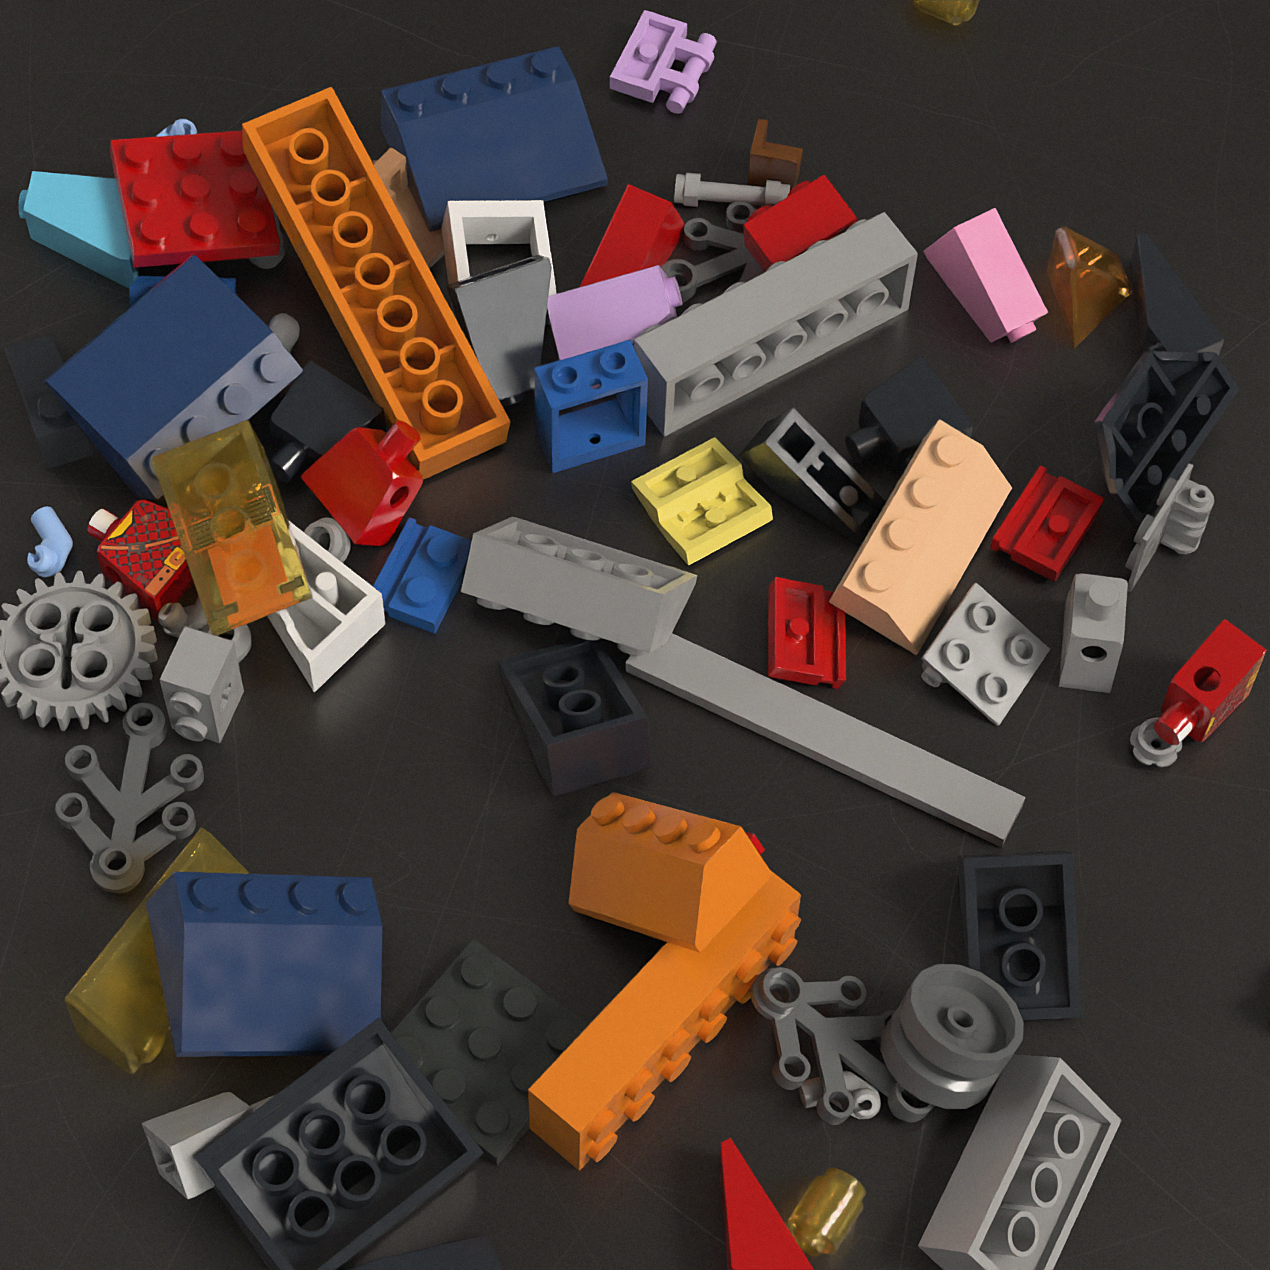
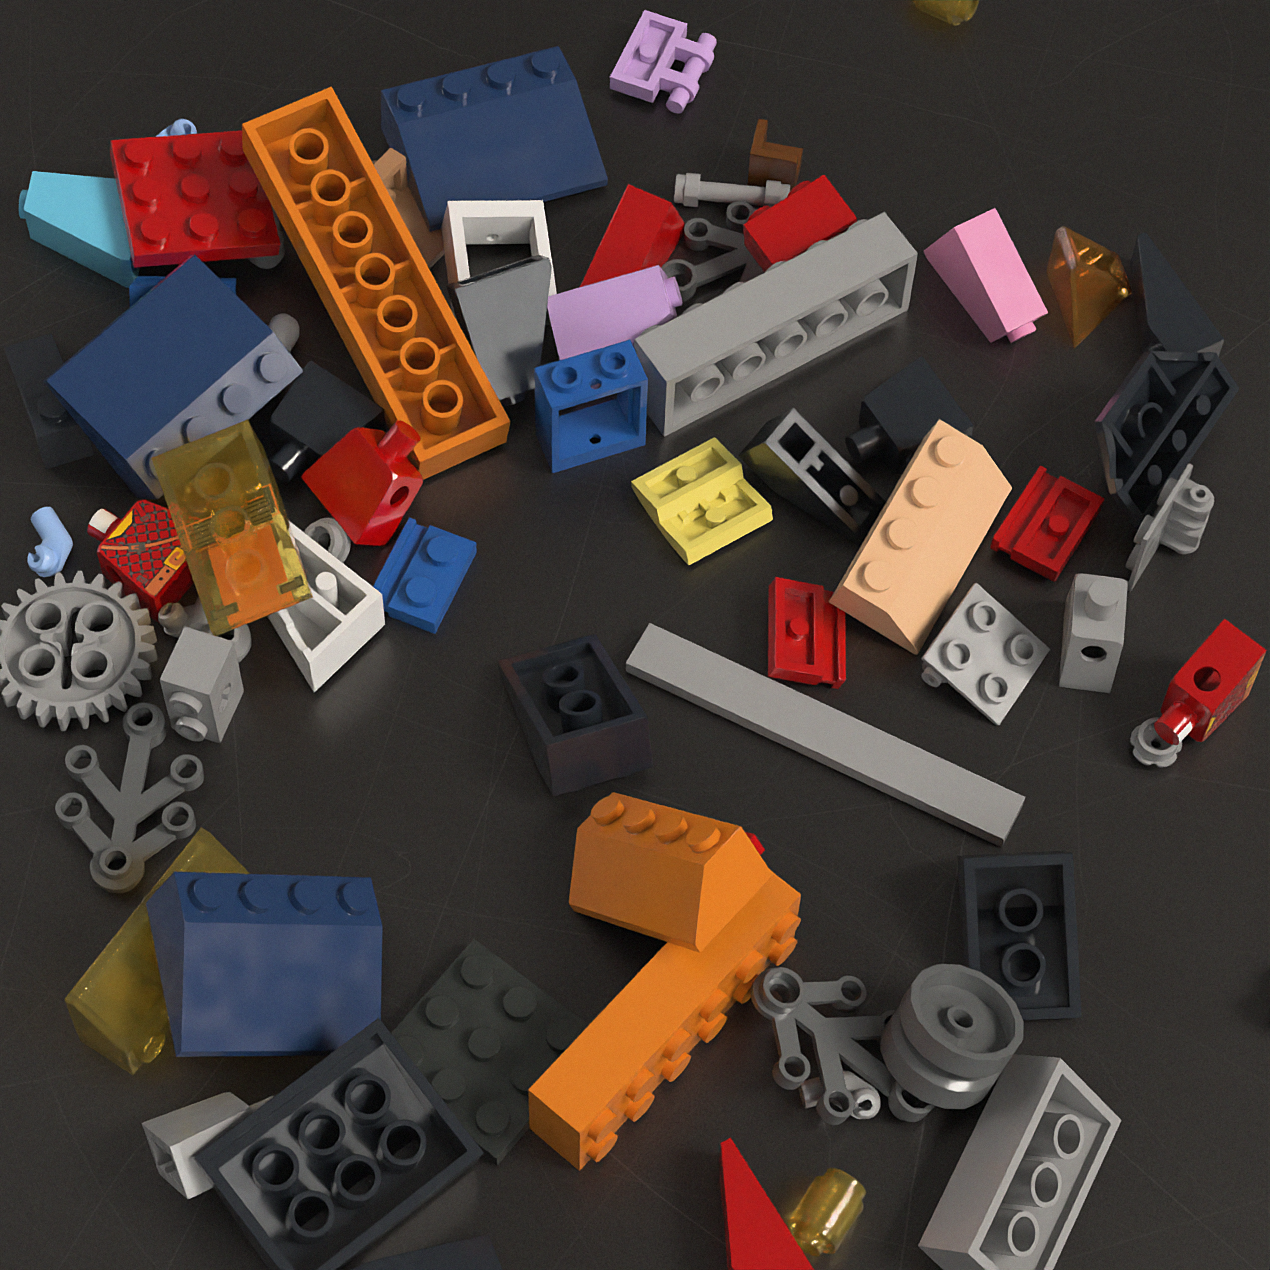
(576, 584): light grey slope -> none

